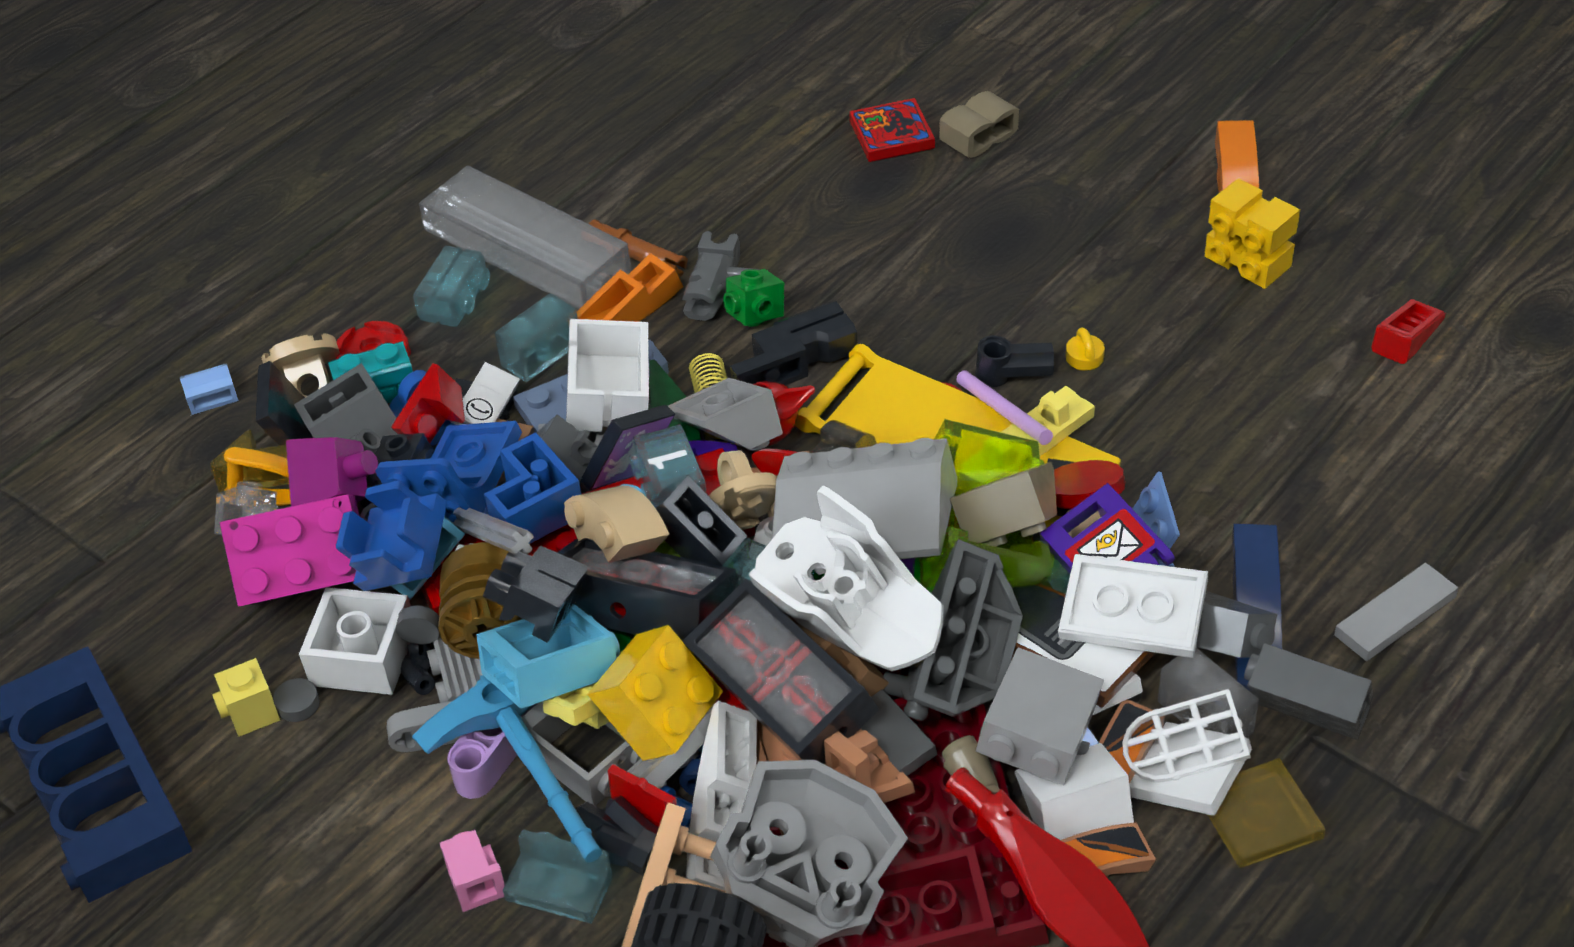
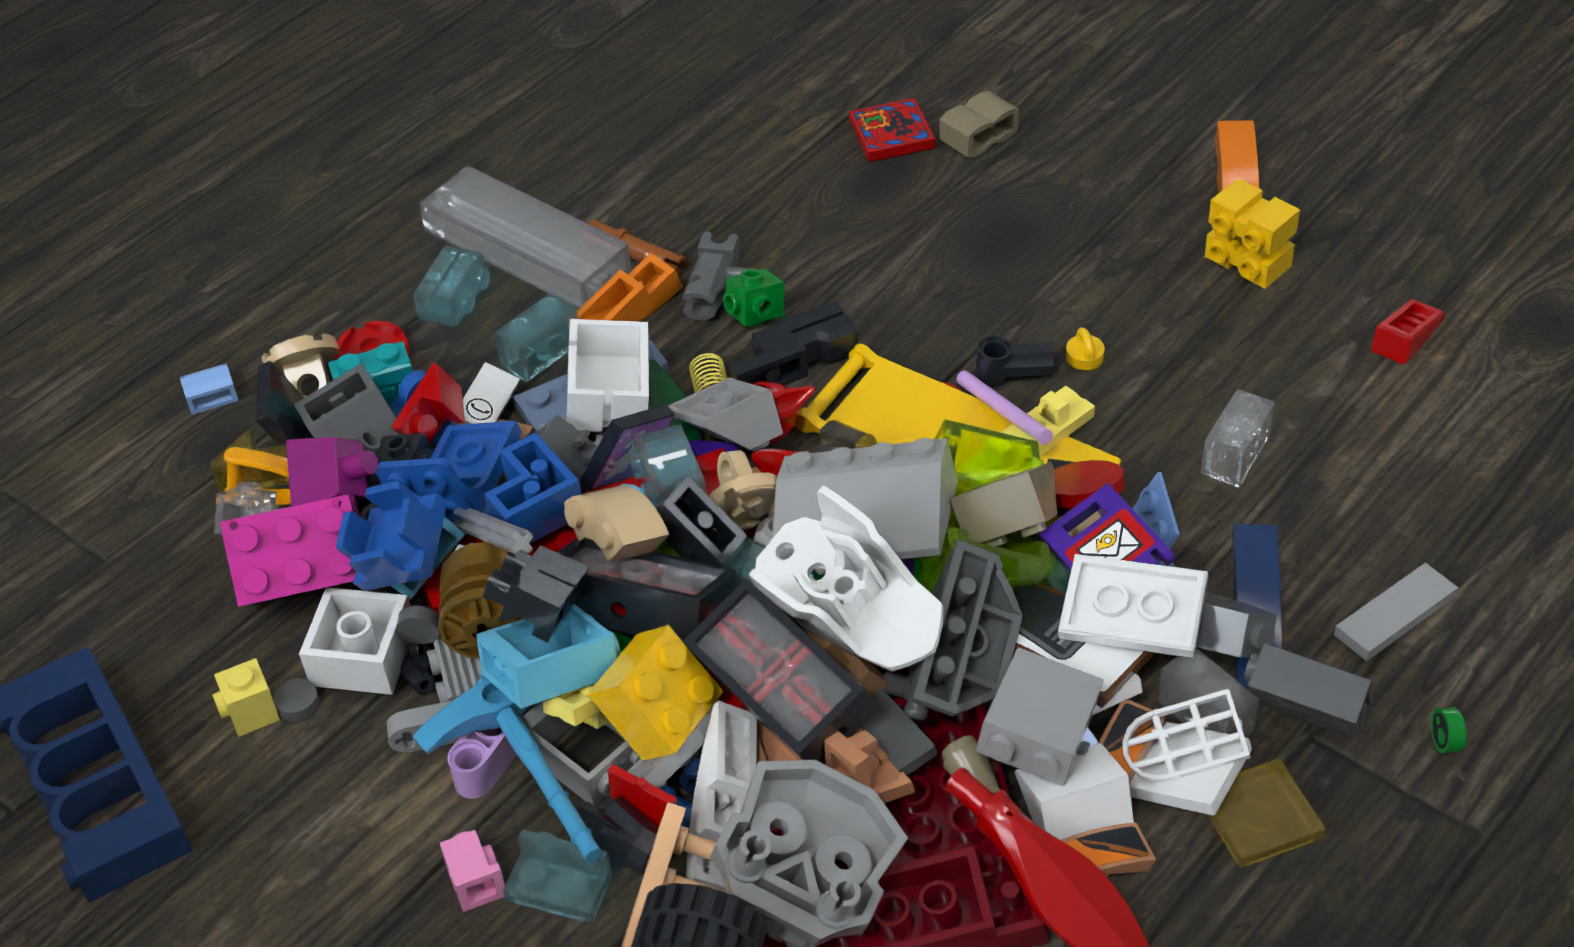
(1237, 437): none -> clear brick
(1448, 730): none -> green tile

